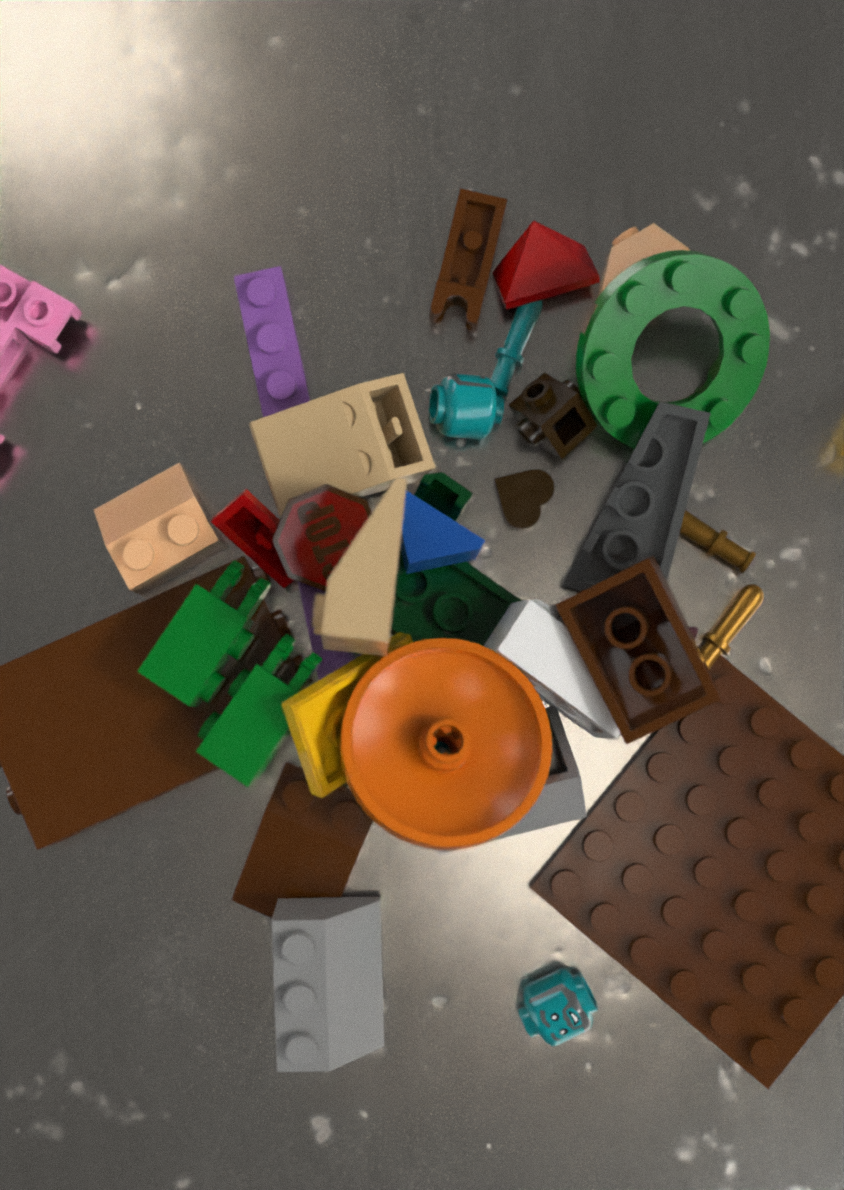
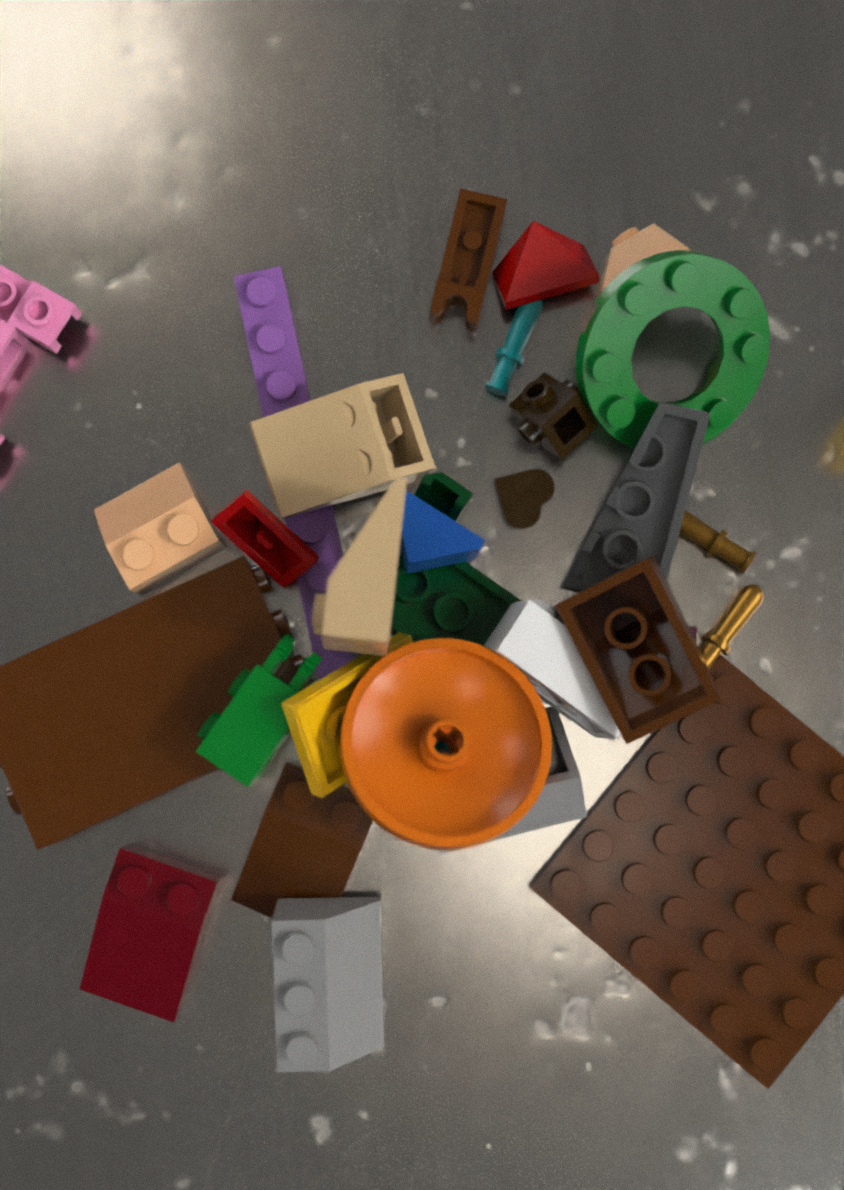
(150, 931): none -> dark red slope
(203, 639): green hinge -> none
(318, 532): piece -> none
(465, 406): teal head -> none
(558, 1007): teal head -> none

